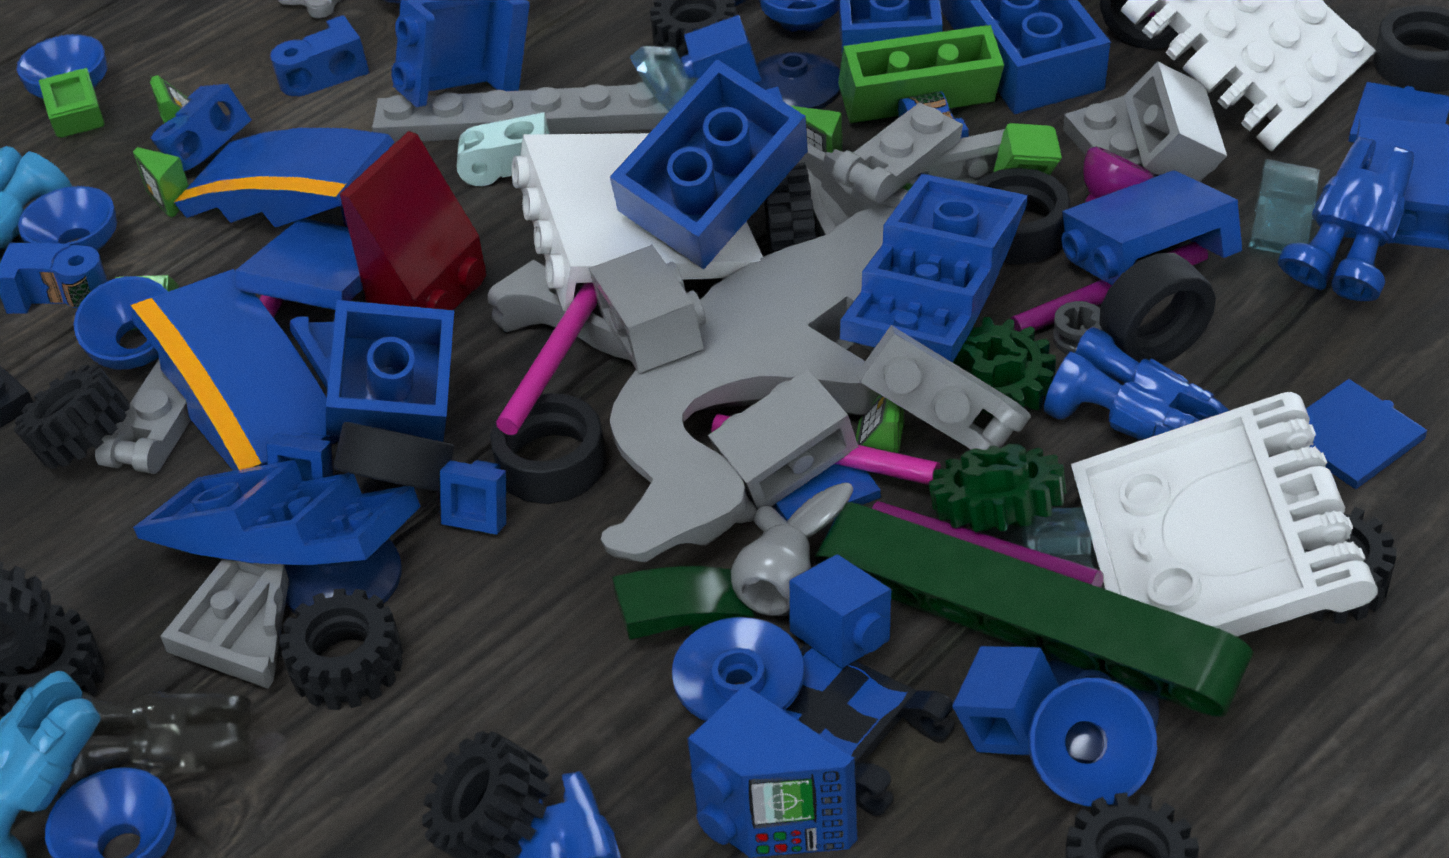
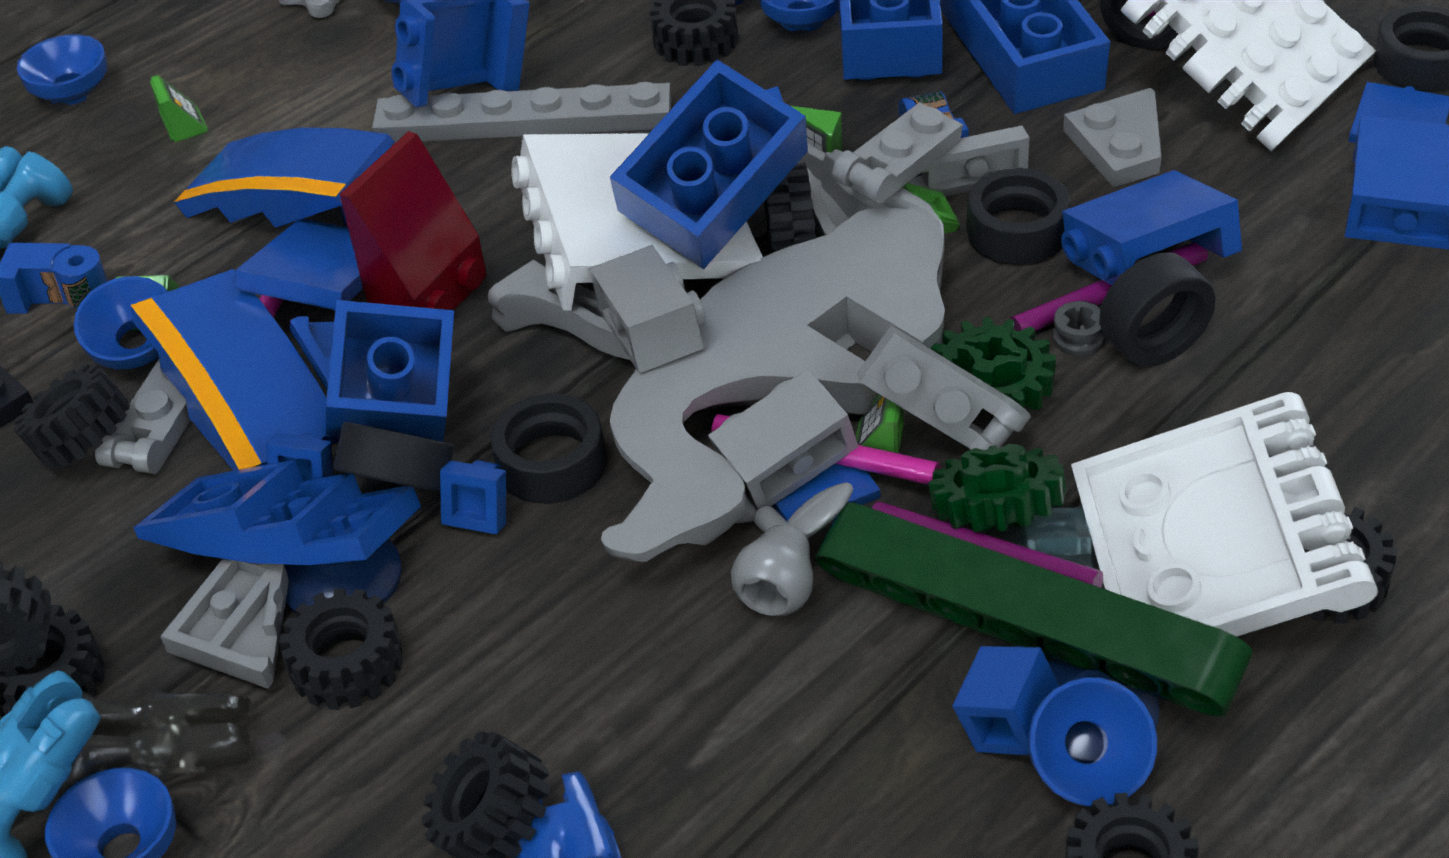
(70, 215): blue piece -> none
(71, 103): bright green slope -> none
(162, 178): bright green slope -> none
(201, 125): blue leg -> none
(319, 59): blue leg -> none
(488, 149): light aqua leg -> none
(547, 361): dark pink bar -> none
(662, 73): clear light blue slope -> none
(676, 598): dark green slope -> none
(724, 42): blue brick -> none
(733, 653): blue dish -> none
(771, 781): blue slope -> none
(802, 78): dark blue dish -> none
(840, 610): blue brick -> none
(858, 710): black flag -> none
(935, 264): blue slope -> none
(956, 62): bright green brick -> none
(1028, 148): bright green slope -> none
(1108, 172): magenta brick -> none
(1143, 407): blue piece -> none
(1174, 124): light grey brick -> none
(1283, 206): clear light blue slope -> none
(1357, 204): blue piece -> none
(1360, 432): blue piece -> none

